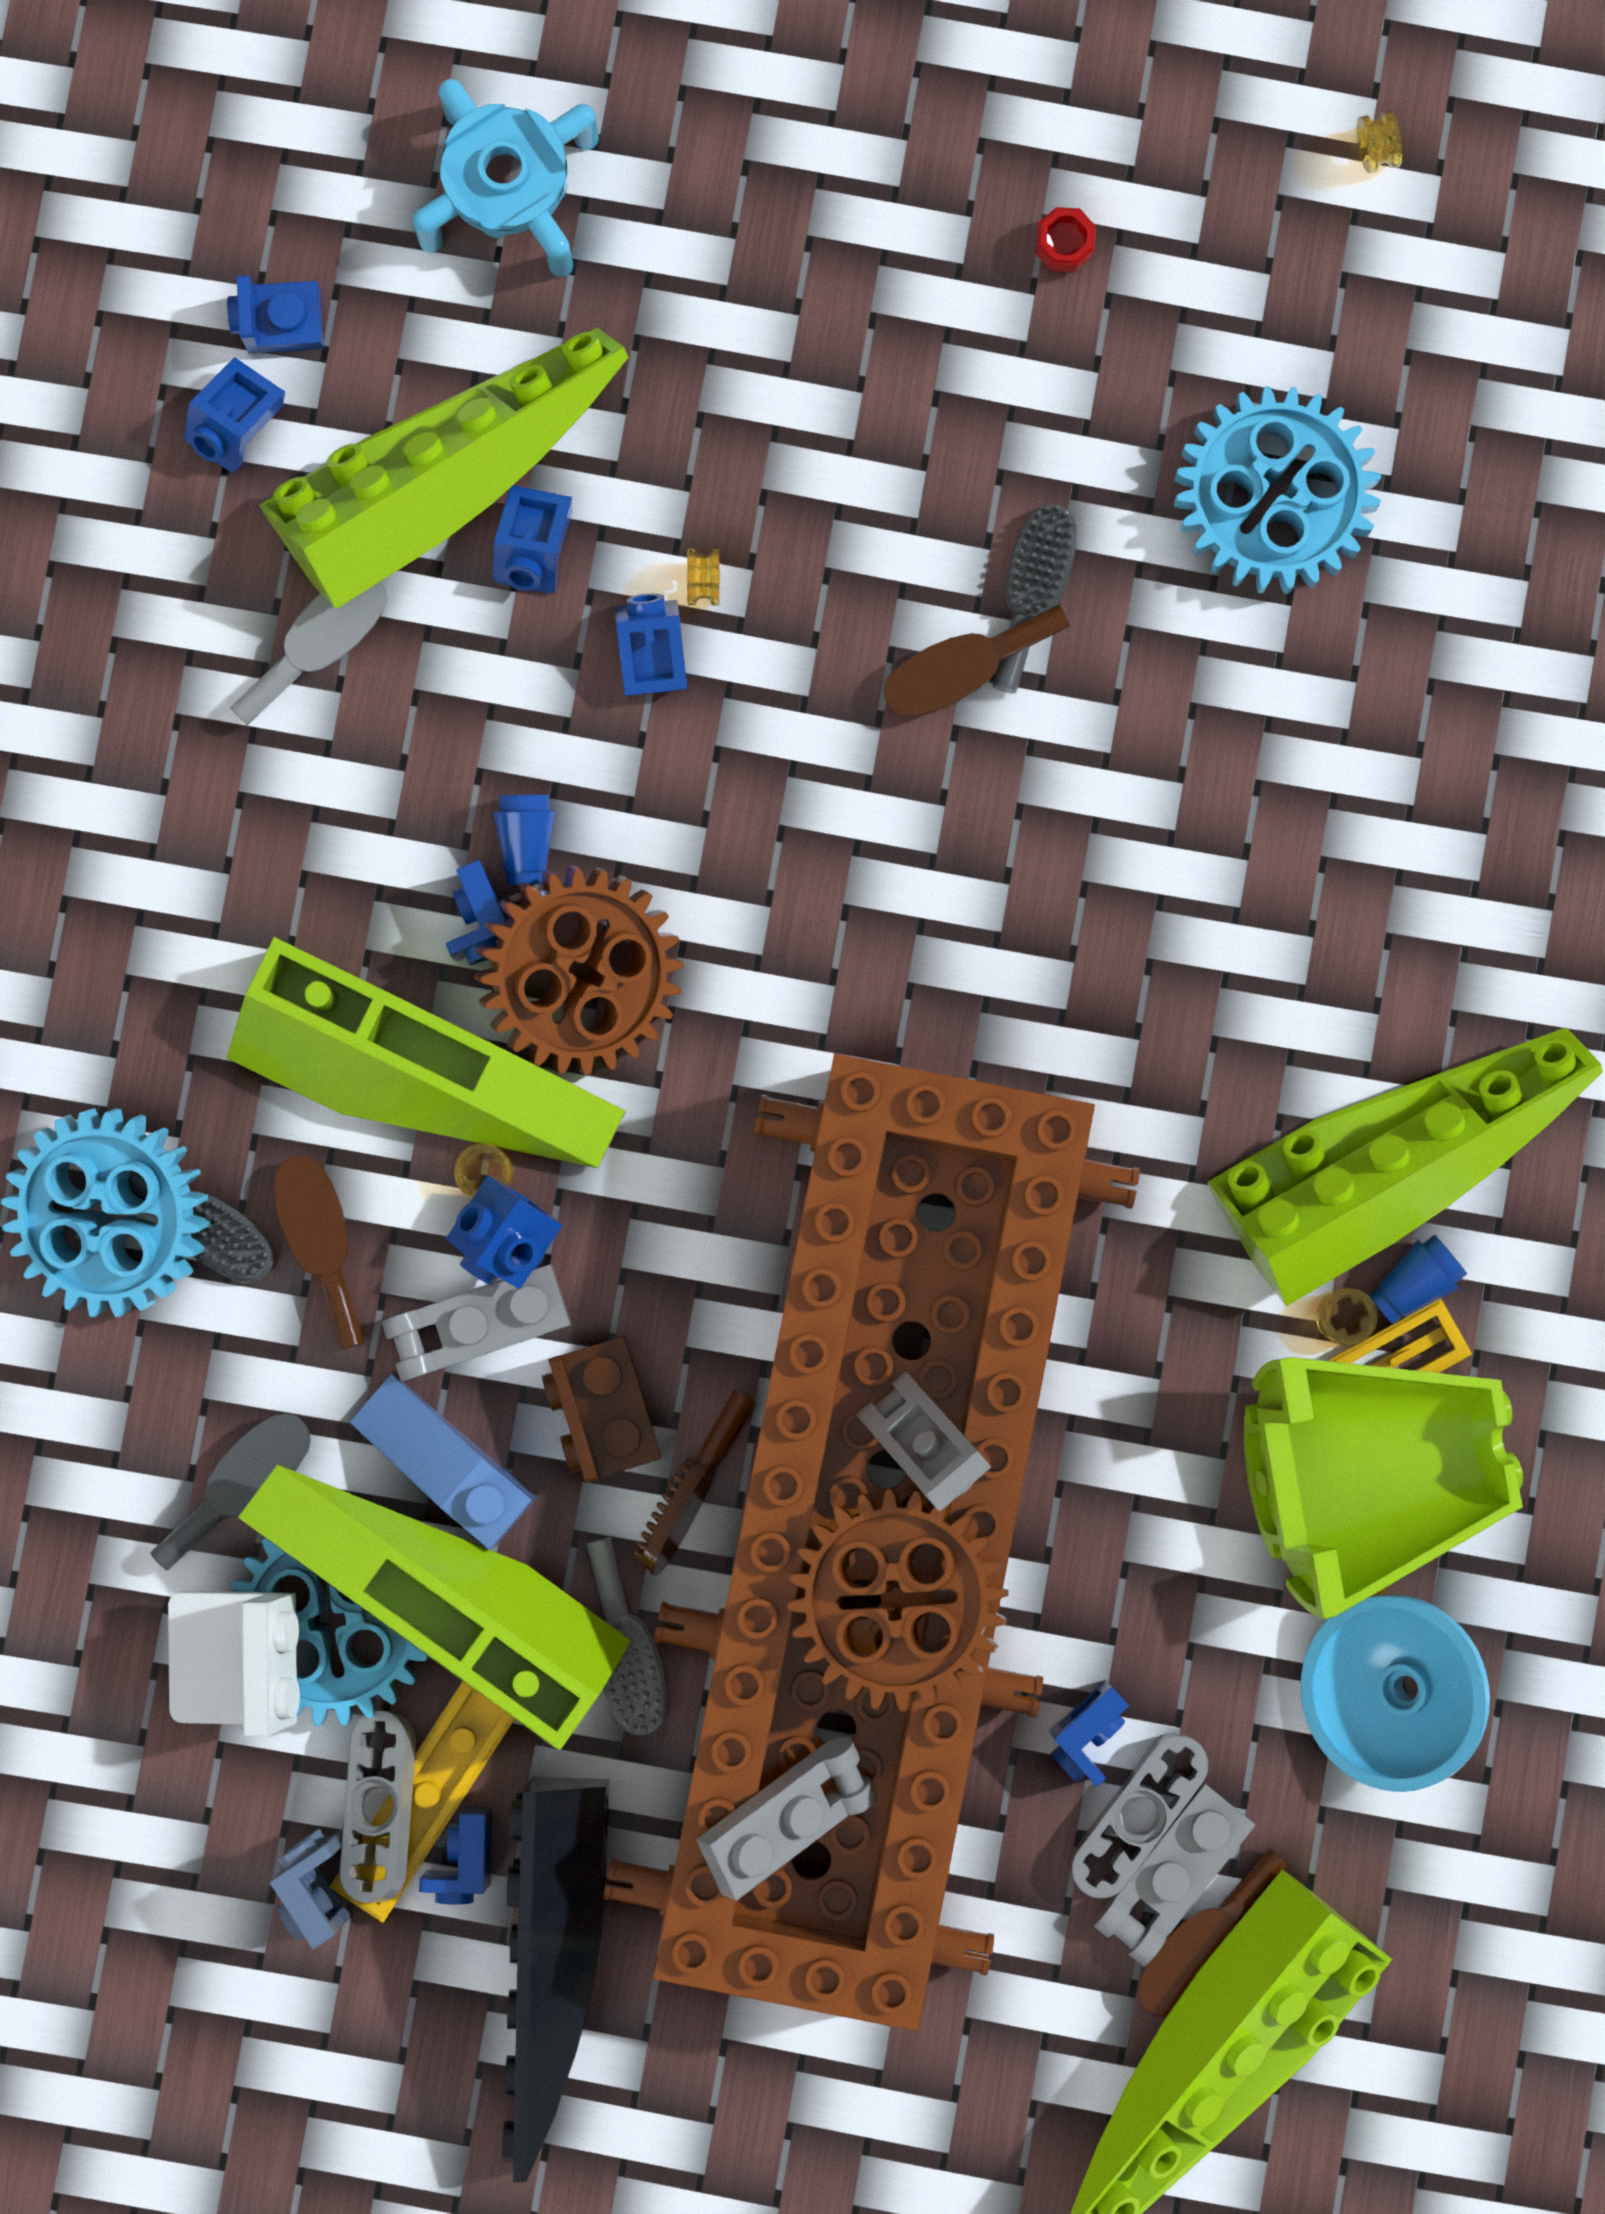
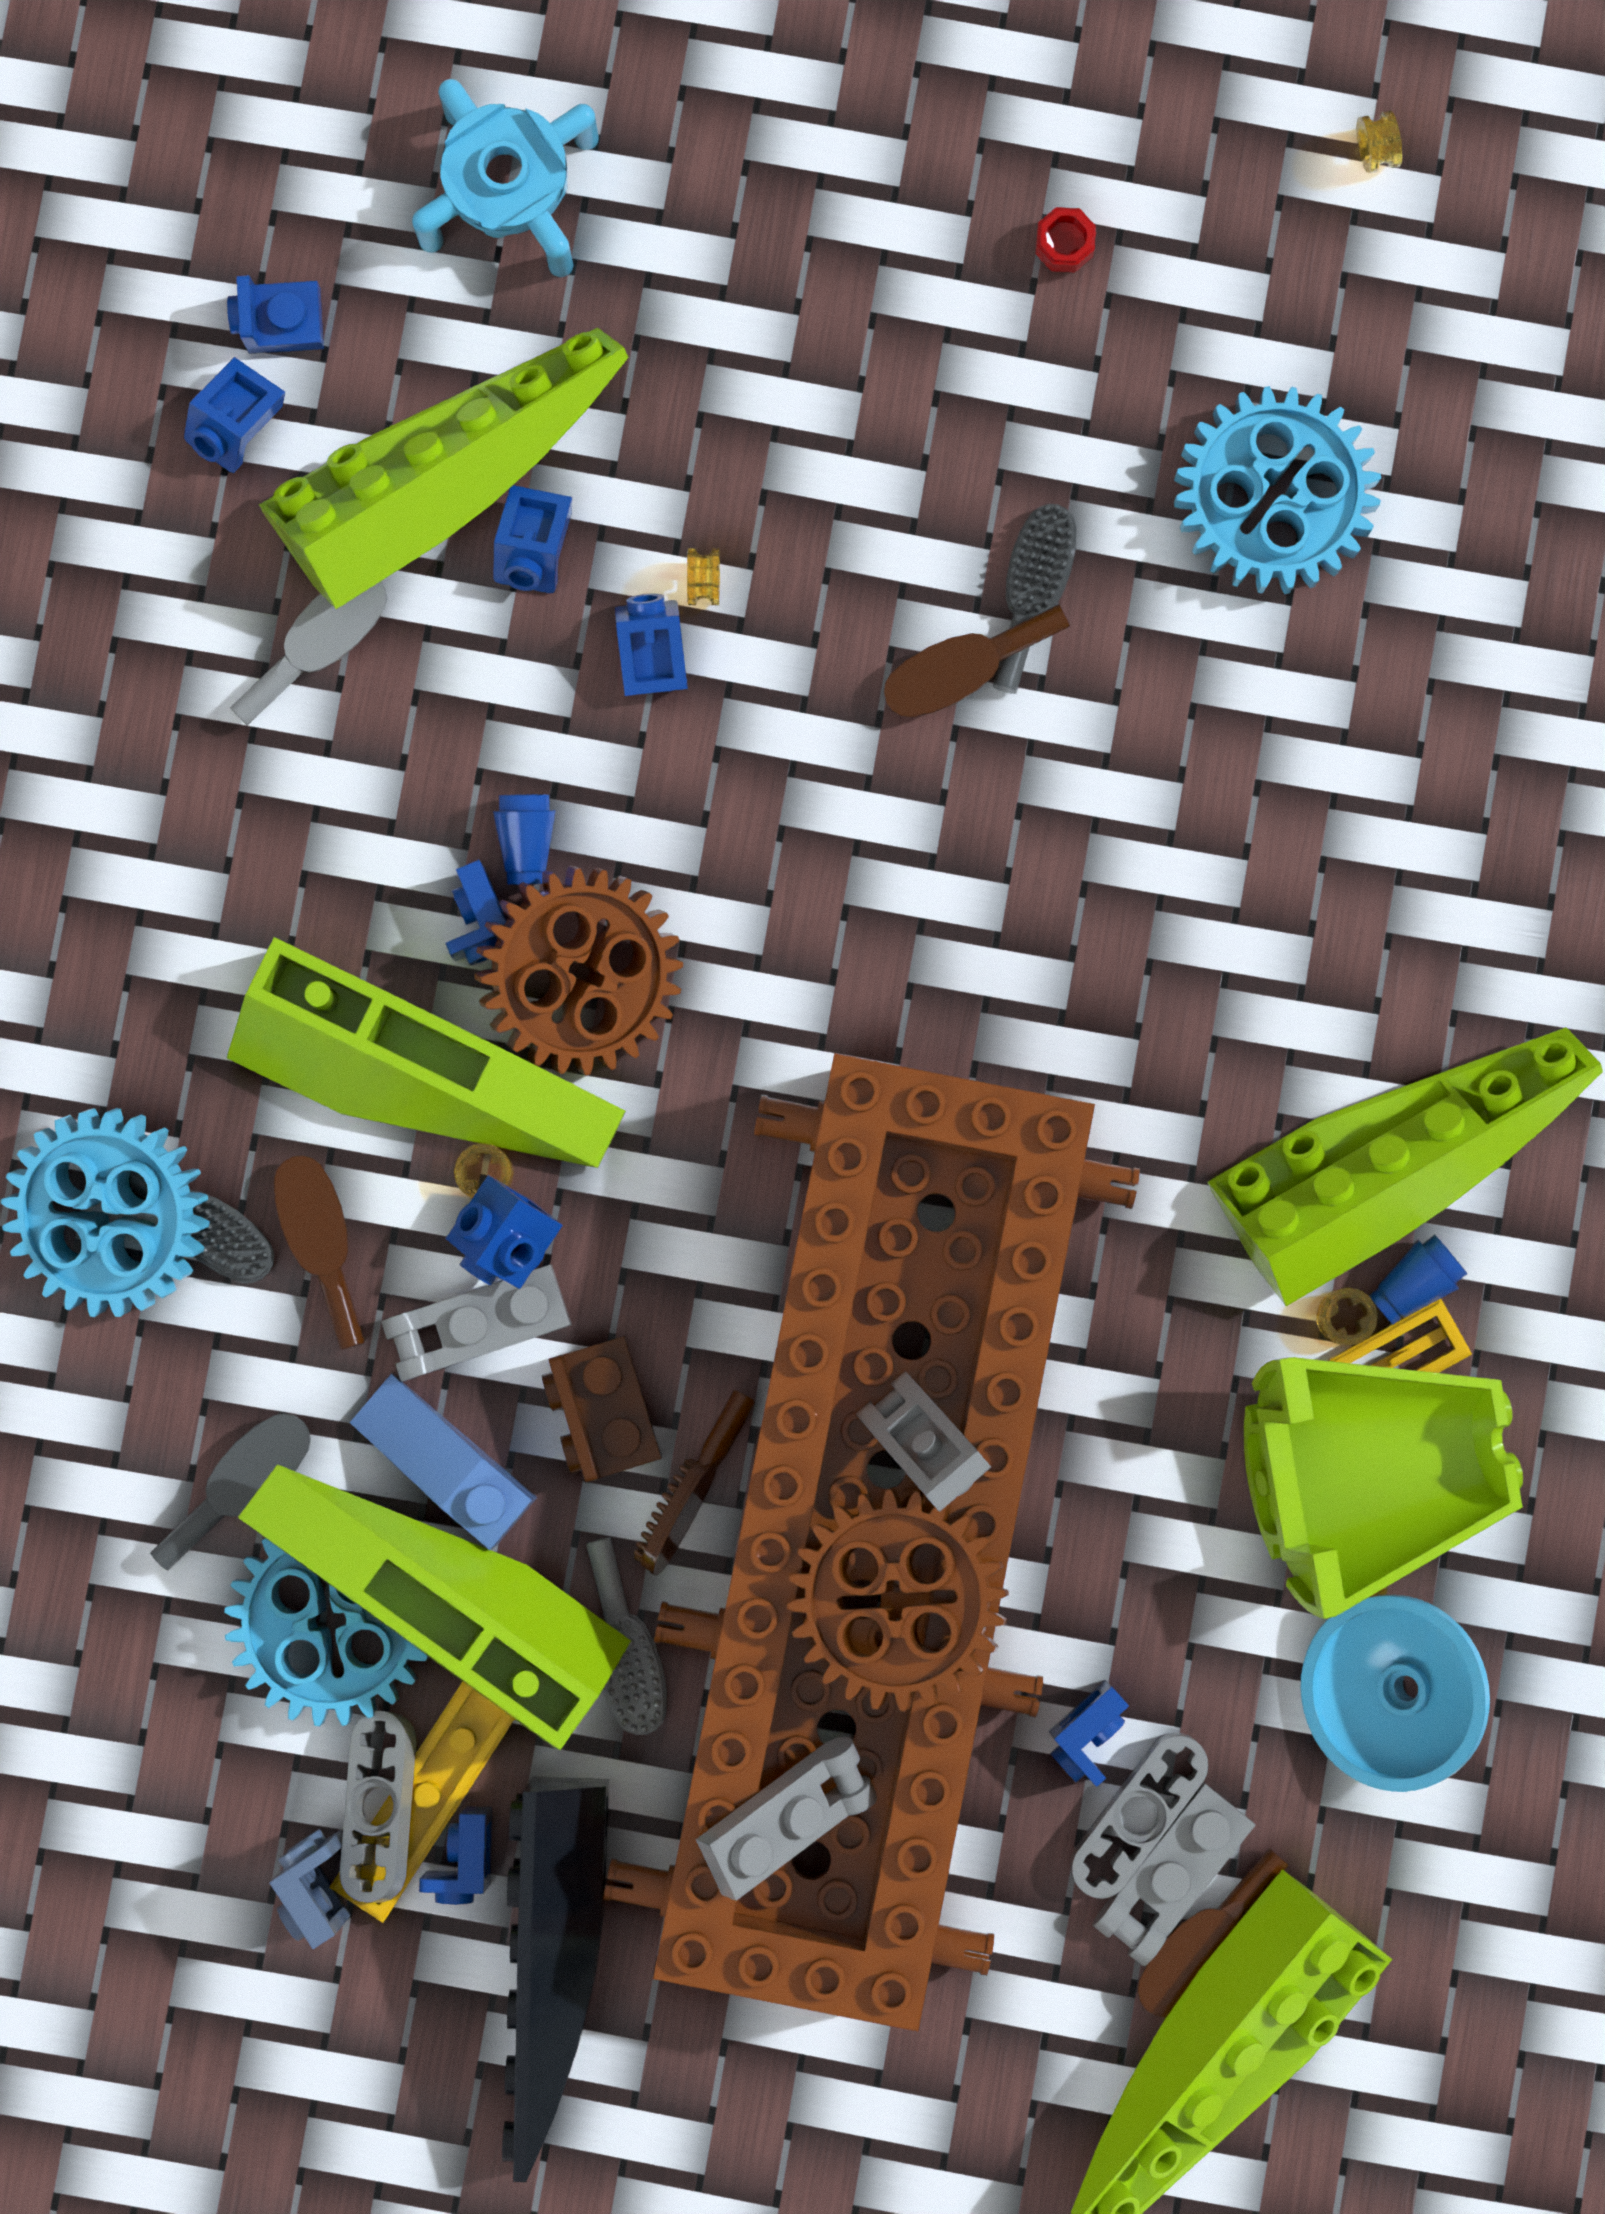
(234, 1659): white bracket -> none

